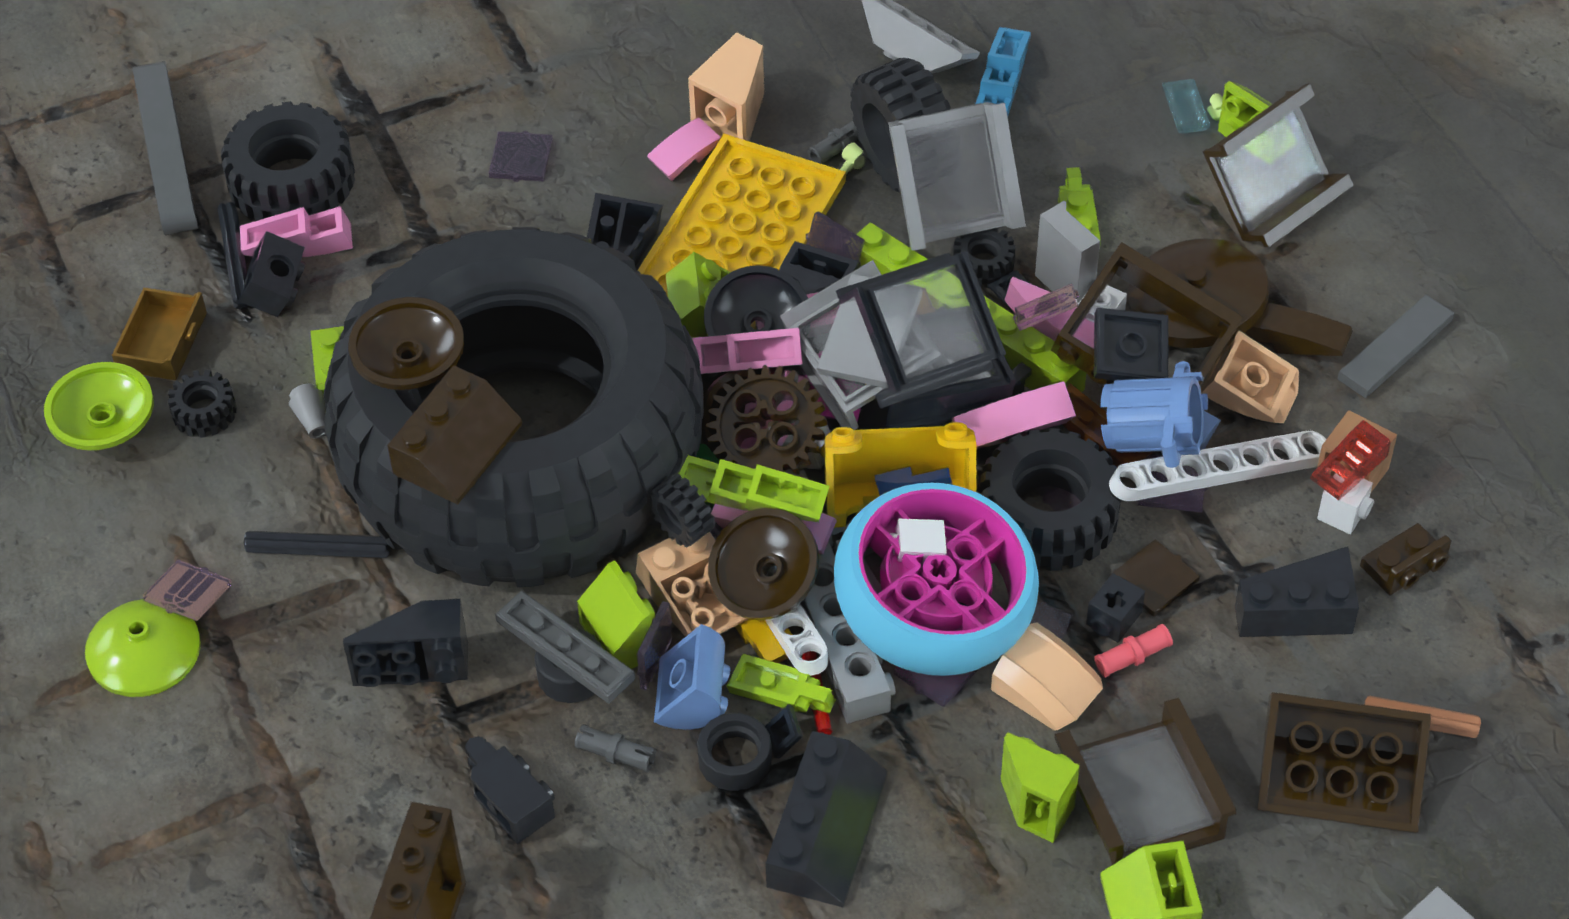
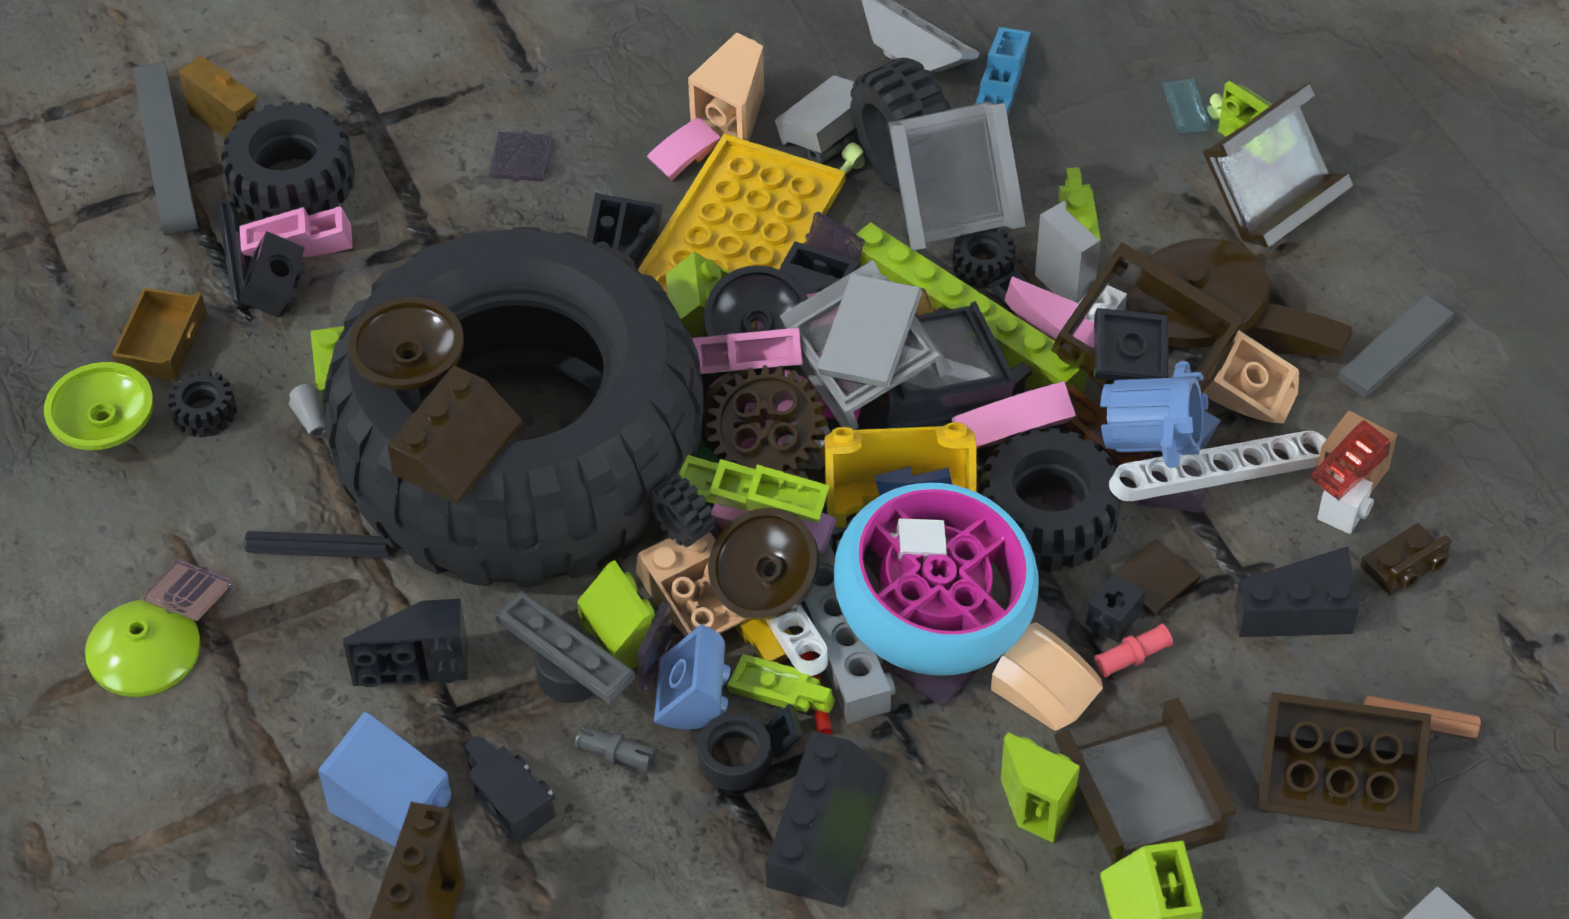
(215, 96): none -> pearl gold container
(376, 778): none -> medium blue slope
(819, 117): none -> light grey container
(927, 325): piece -> none
(1046, 307): clear purple piece -> none

